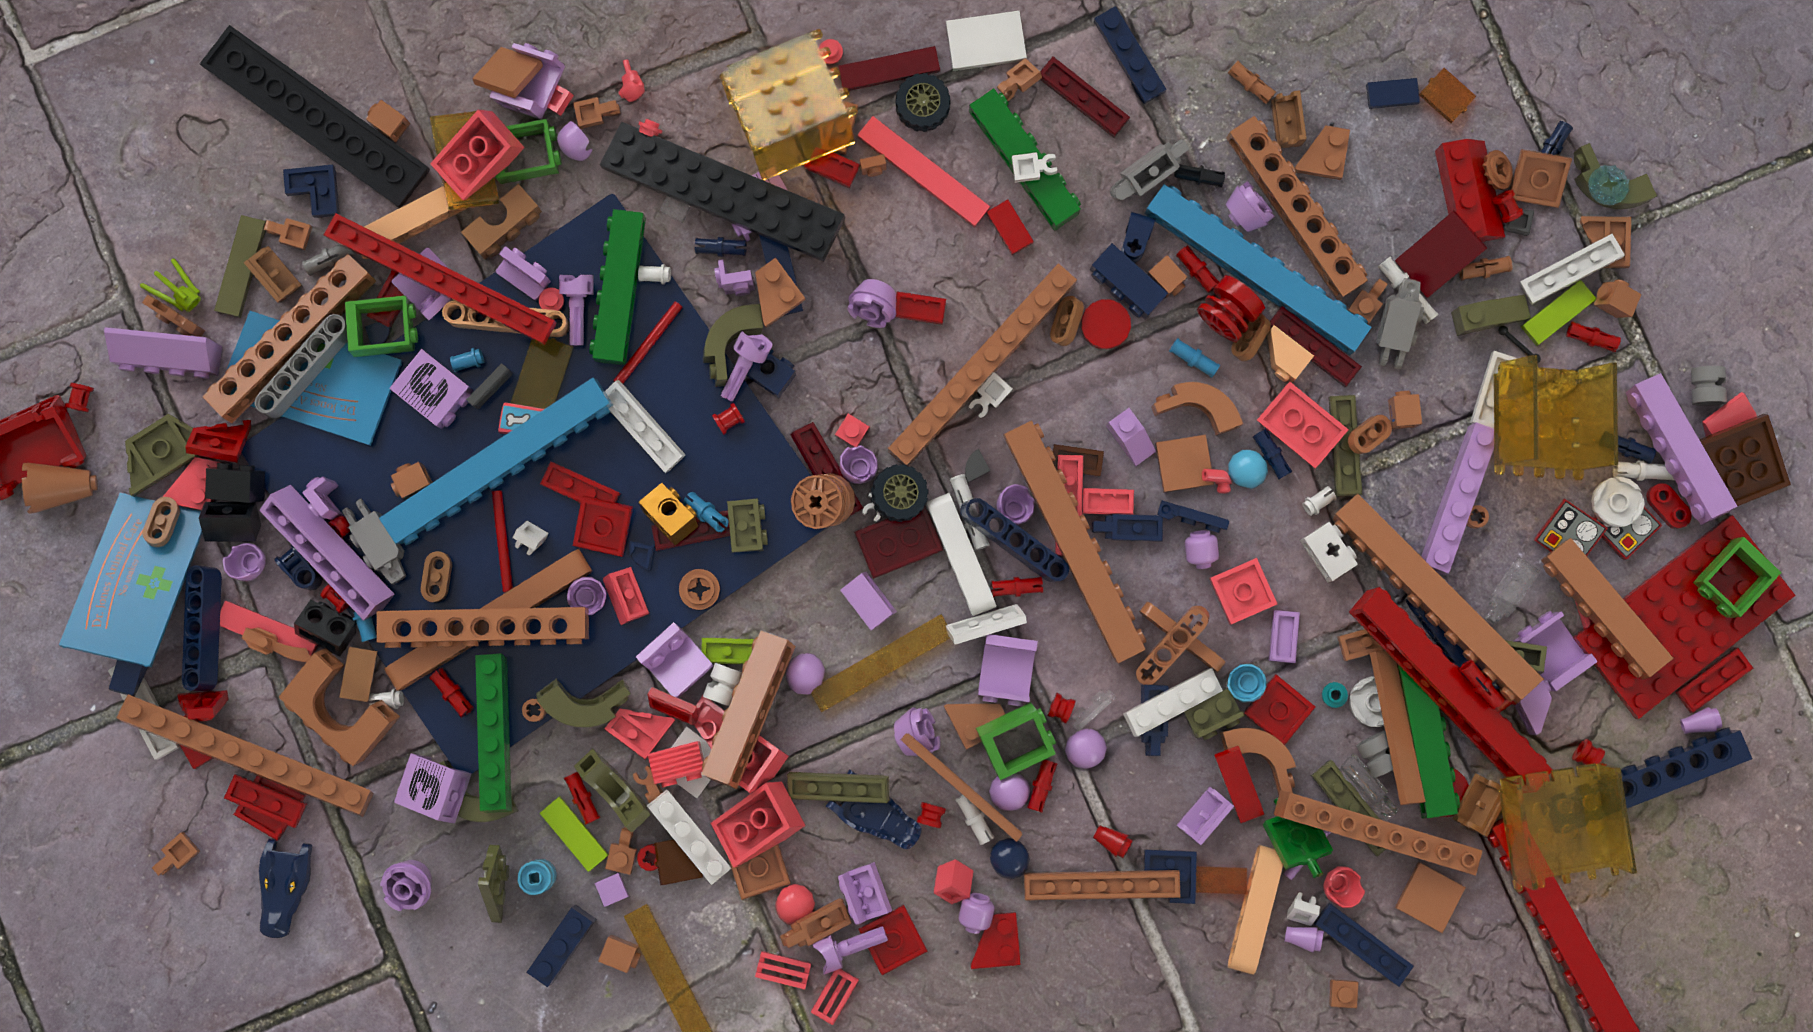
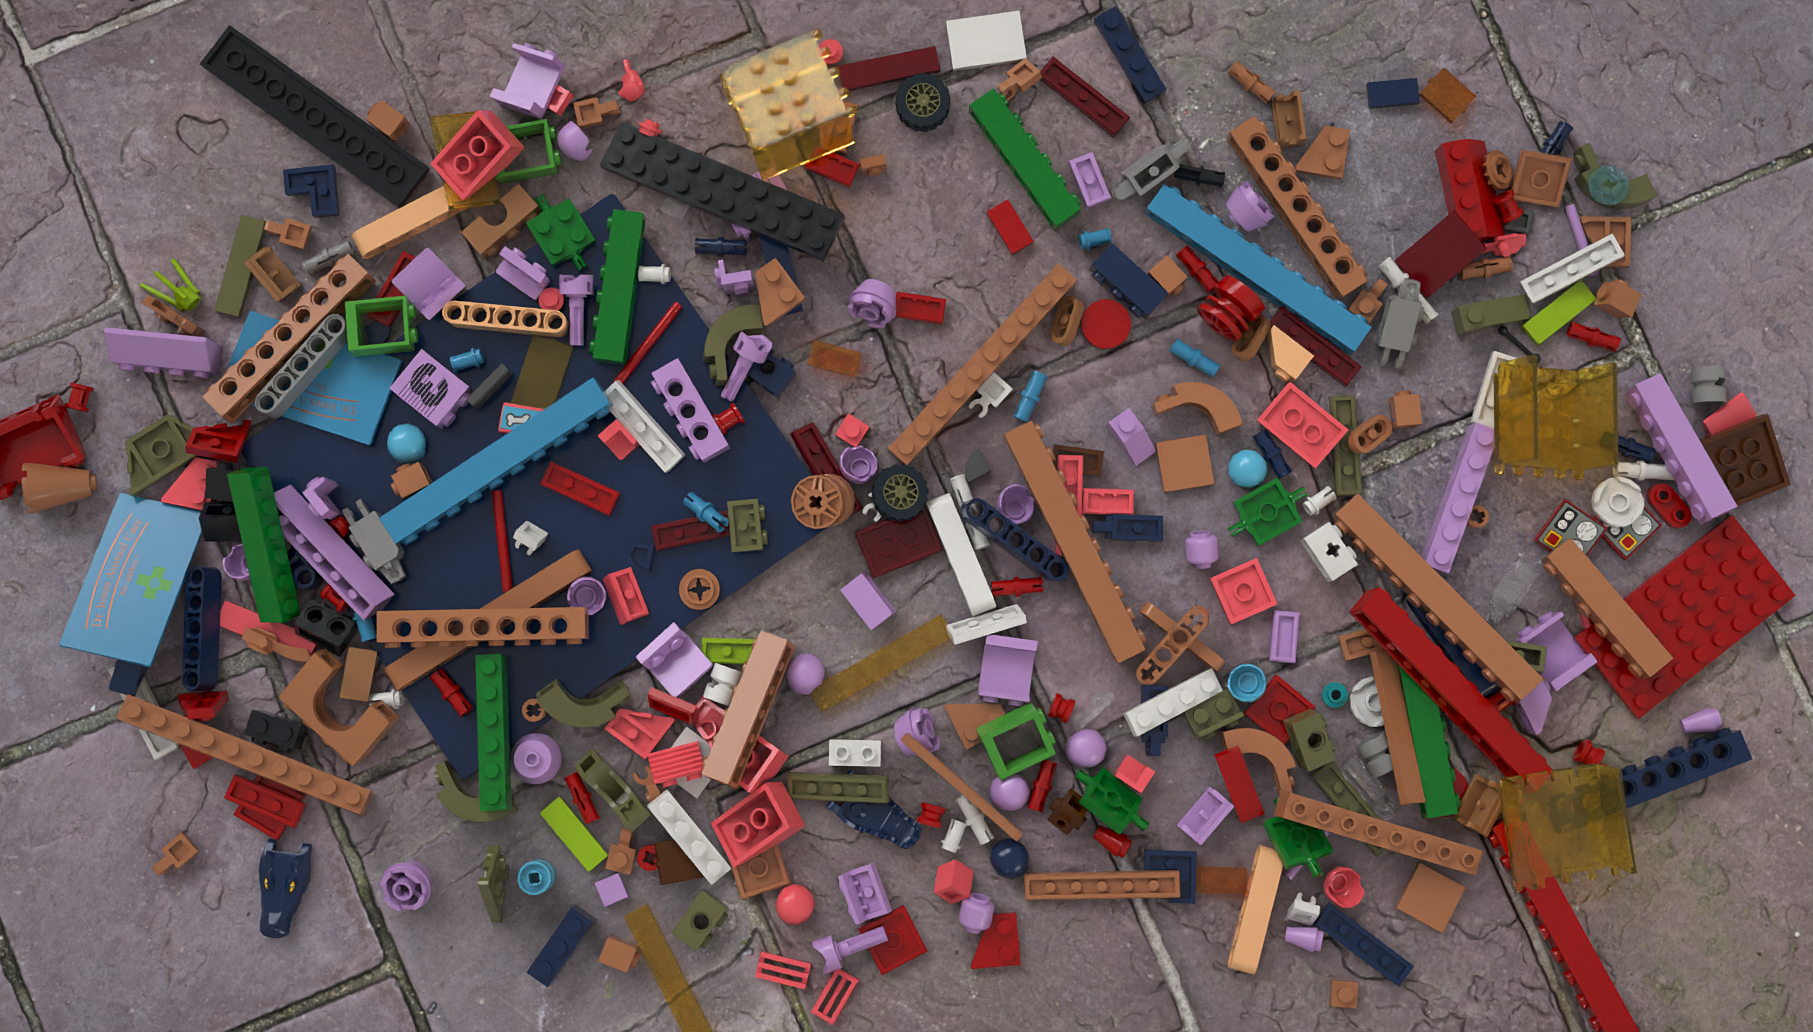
(161, 523): medium nougat plate -> none
(264, 544): none -> green brick
(276, 729): none -> black brick
(406, 443): none -> medium azure hair
(432, 788): lavender panel -> none
(434, 576): medium nougat plate -> none
(440, 279): red plate -> none
(507, 72): nougat tile -> none
(535, 758): none -> lavender cone
(561, 232): none -> green plate
(602, 526): red tile -> none
(618, 439): none -> coral panel
(675, 374): none -> lavender brick
(675, 526): brick -> none
(687, 928): none -> olive brick
(817, 925): nougat hinge -> none
(834, 358): none -> clear orange plate
(854, 752): none -> white brick
(923, 171): coral tile -> none
(953, 836): none -> white pin
(1028, 167): white plate -> none
(1030, 396): none -> dark azure pin
(1066, 816): none -> reddish brown brick
(1089, 180): none -> lavender plate
(1094, 238): none -> dark azure pin
(1111, 800): none -> green plate
(1134, 773): none -> coral panel
(1137, 234): dark blue piece -> none
(1190, 516): dark blue hinge -> none
(1220, 478): coral arm -> none
(1267, 511): none -> green plate
(1299, 730): none -> olive brick
(1492, 696): red pin -> none
(1506, 244): none -> coral piece
(1577, 229): none -> lavender bar
(1714, 680): red tile -> none
(1754, 560): bright green window -> none

